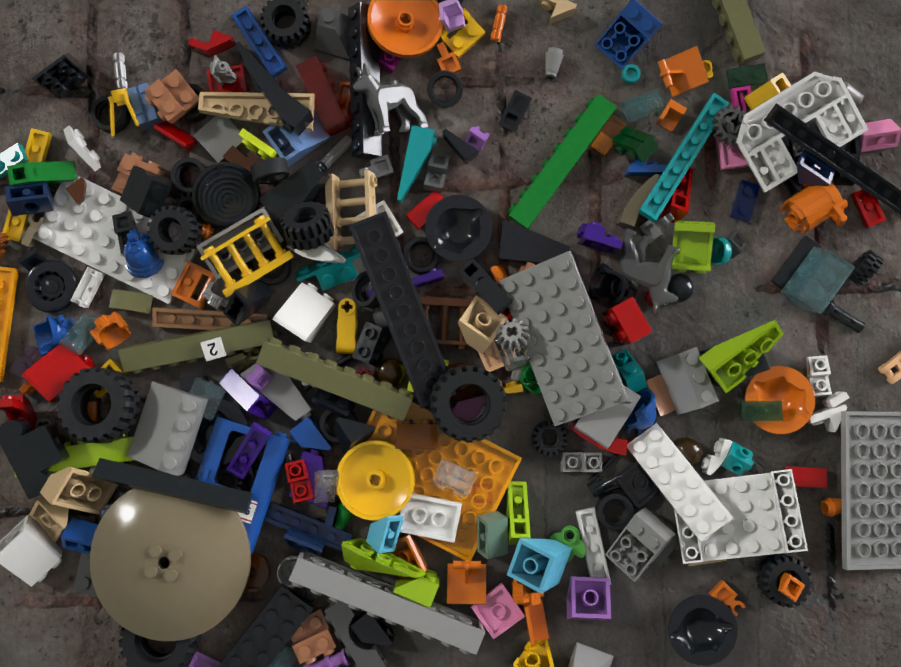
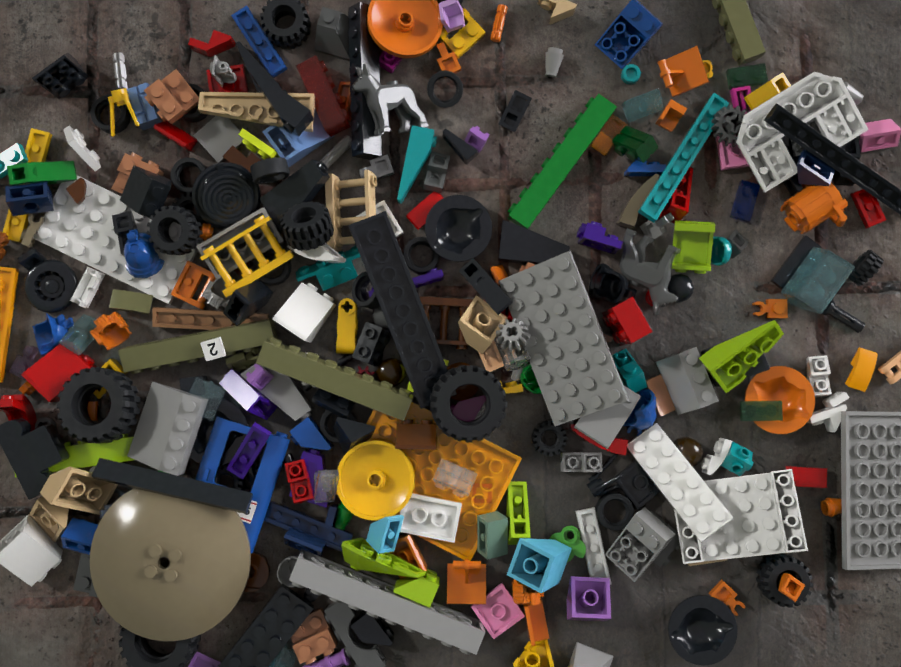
(774, 308): none -> orange plate
(863, 369): none -> light orange slope

